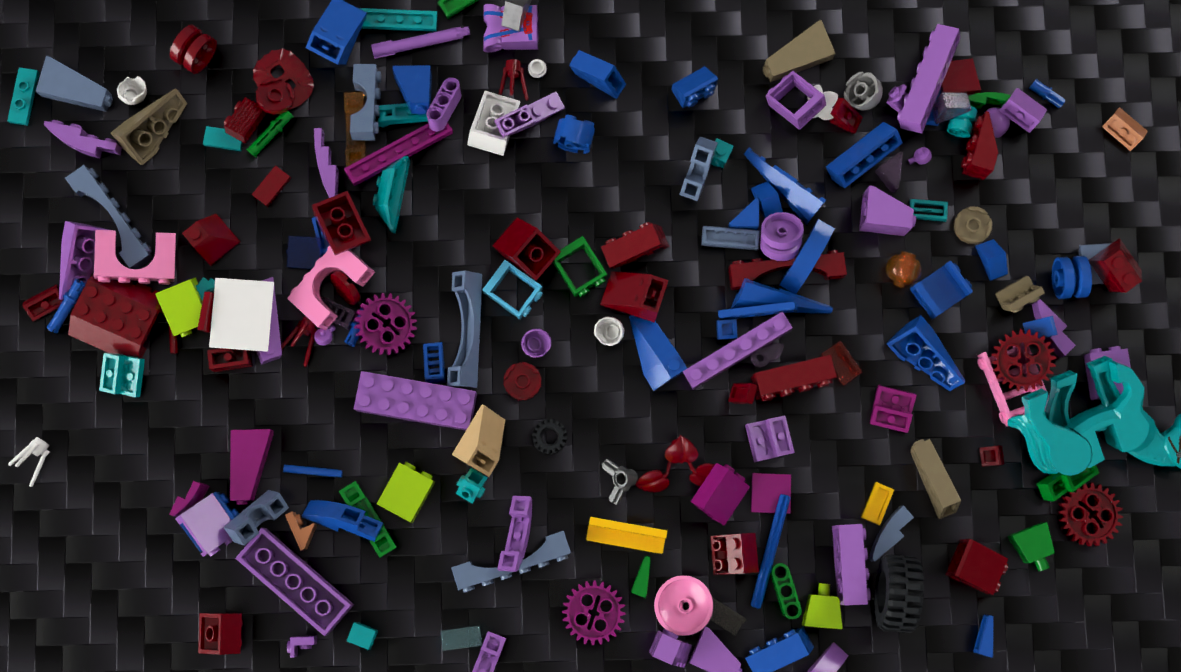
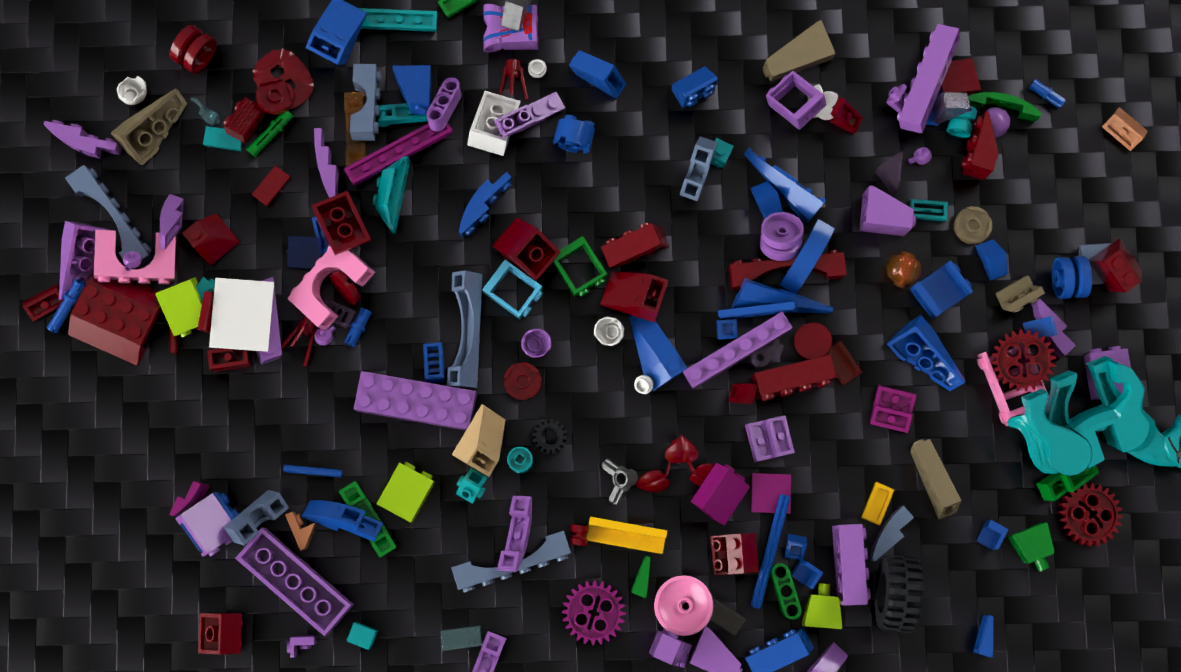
(23, 96): teal plate -> none
(35, 447): white plant -> none
(69, 86): sand blue slope -> none
(121, 374): teal slope -> none
(131, 260): none -> medium lavender piece
(170, 219): none -> medium lavender slope
(210, 117): none -> clear light blue plate
(247, 462): magenta slope -> none
(375, 337): magenta gear -> none
(391, 47): medium lavender piece -> none
(477, 208): none -> blue slope
(520, 460): none -> teal wheel
(578, 535): none -> dark red wheel
(643, 384): none -> white plate
(730, 238): sand blue plate -> none
(748, 218): blue slope -> none
(795, 547): none -> blue slope
(806, 574): none -> blue panel
(812, 341): none -> dark red tile
(863, 91): light grey cylinder -> none
(864, 154): blue brick -> none
(977, 566): dark red slope -> none
(991, 456): dark red slope -> none
(992, 534): none -> blue panel
(1023, 110): medium lavender panel -> none

